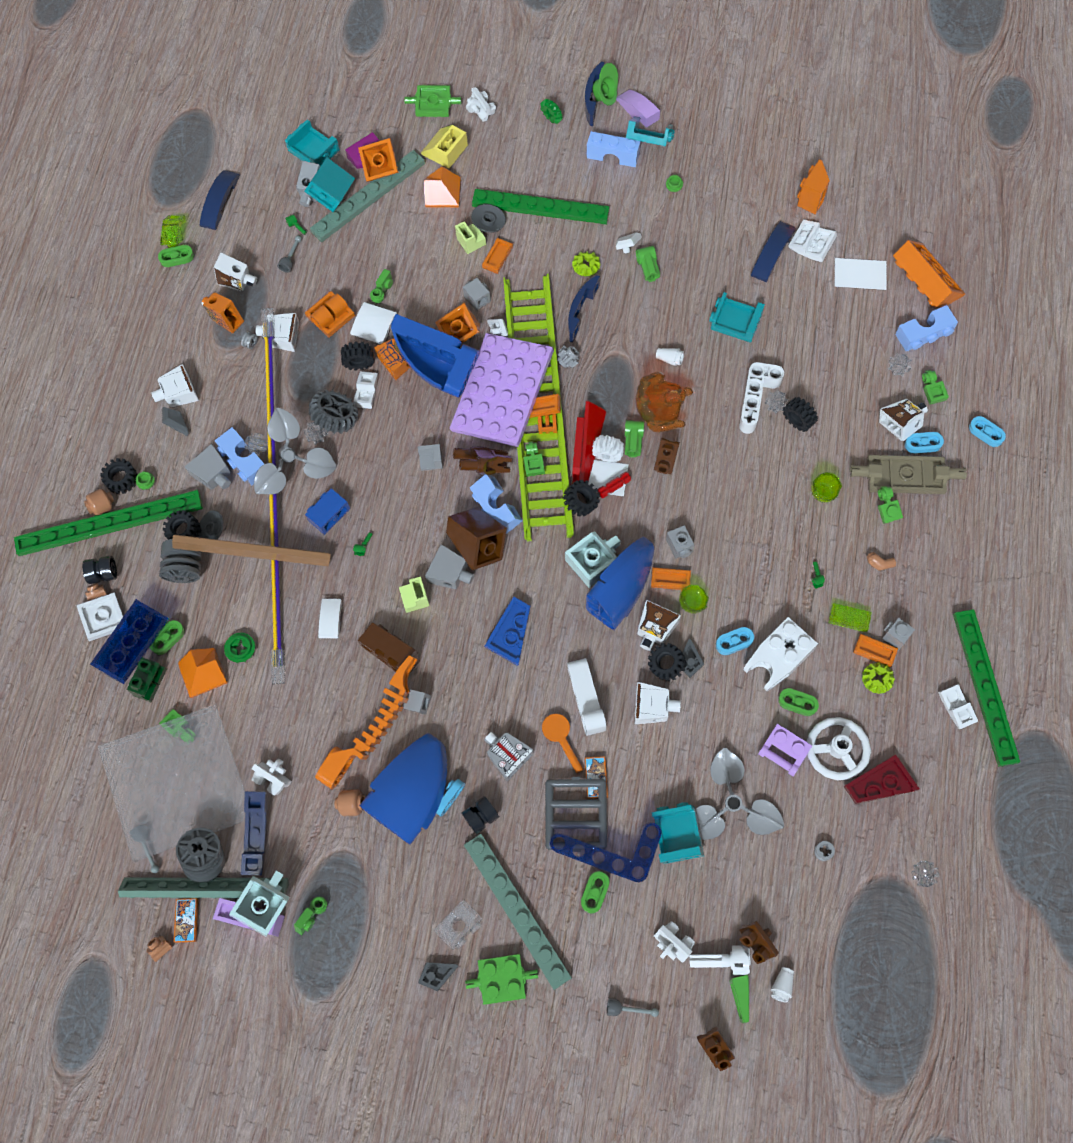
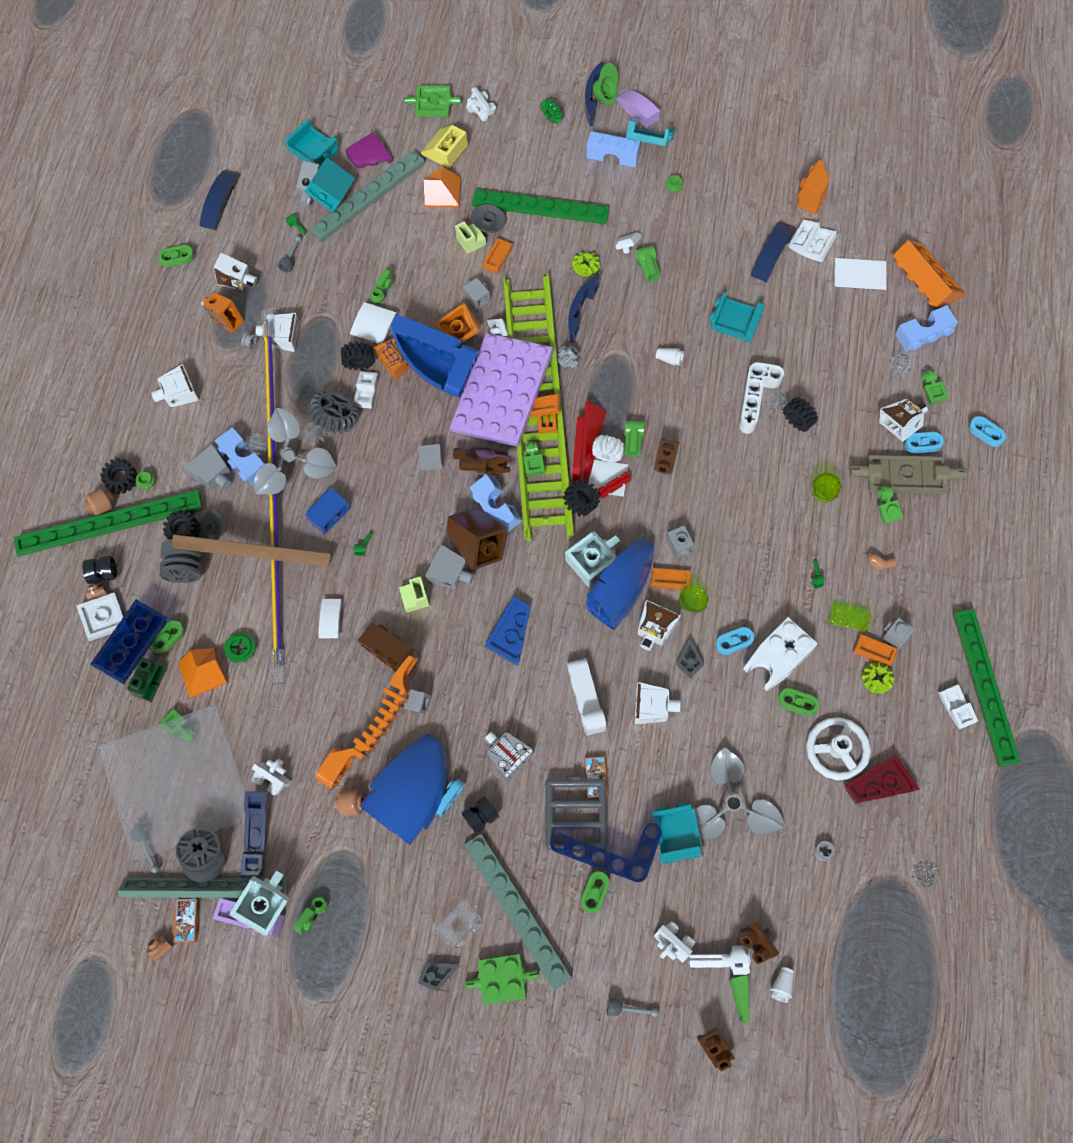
(171, 230): clear neon green slope -> none
(174, 420): dark grey piece -> none
(330, 313): orange plate -> none
(378, 160): orange slope -> none
(556, 729): orange piece -> none
(658, 654): black tyre -> none
(660, 402): clear orange piece -> none
(789, 744): lavender plate -> none

